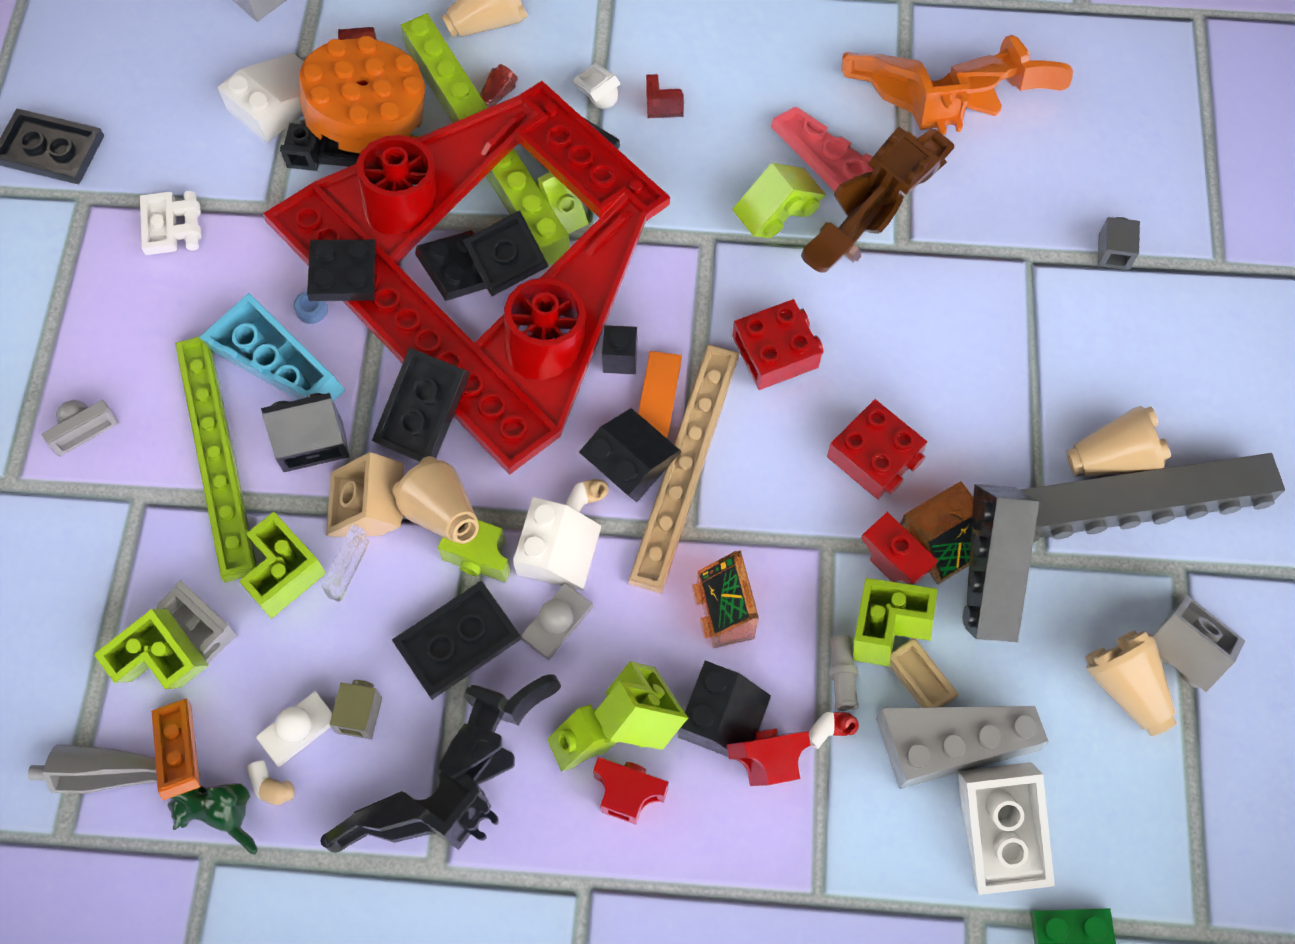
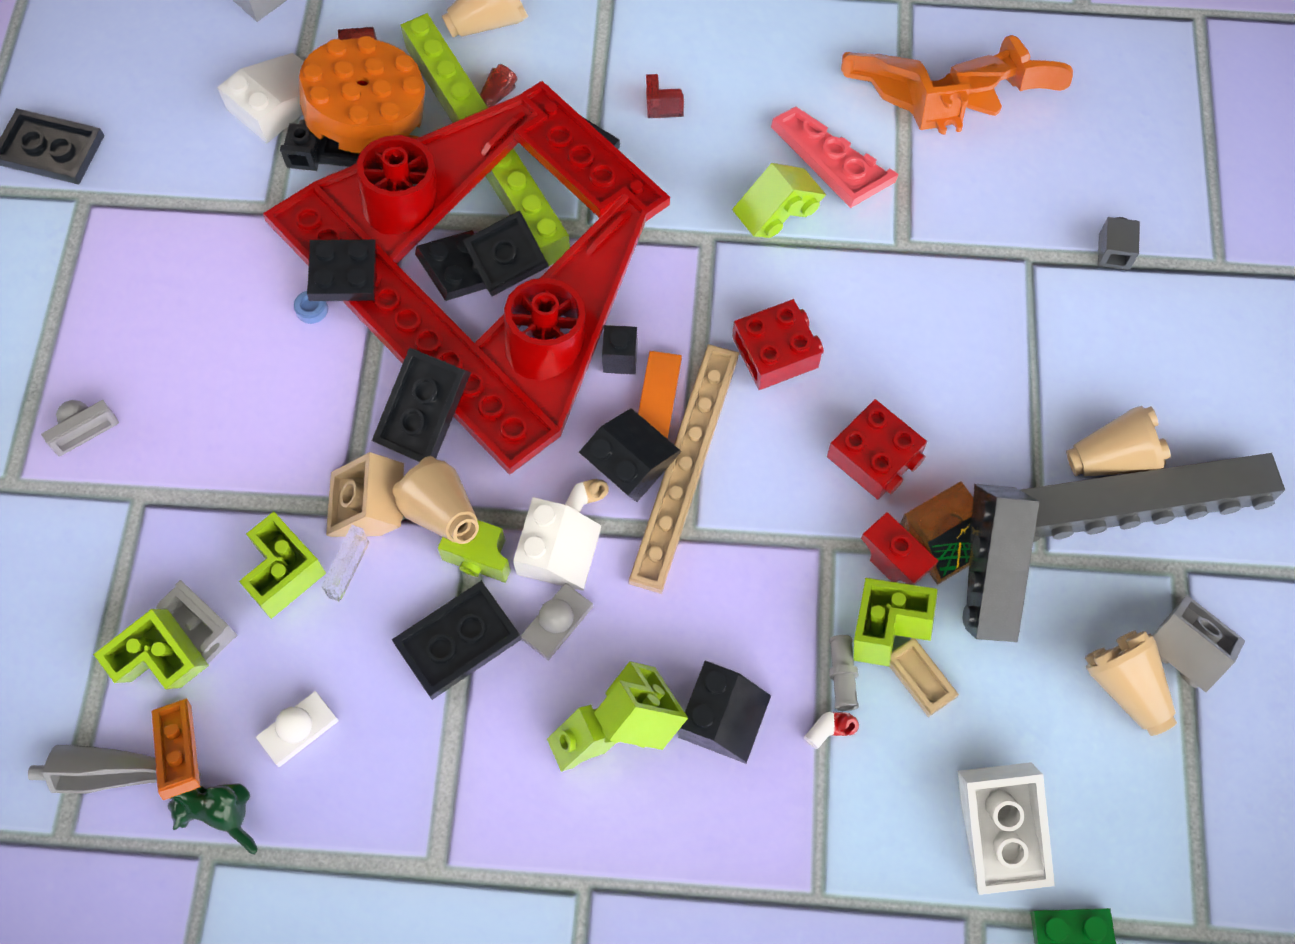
(159, 225): white plate -> none
(216, 459): lime tile -> none
(267, 788): tan arm -> none
(268, 351): medium azure wedge -> none
(305, 432): slope -> none
(356, 709): olive brick -> none
(459, 801): black piece -> none
(563, 202): lime brick -> none
(598, 85): white tile -> none
(627, 789): red brick -> none
(726, 601): slope -> none
(770, 756): red brick -> none
(876, 196): reddish brown piece -> none
(944, 740): light grey wedge -> none

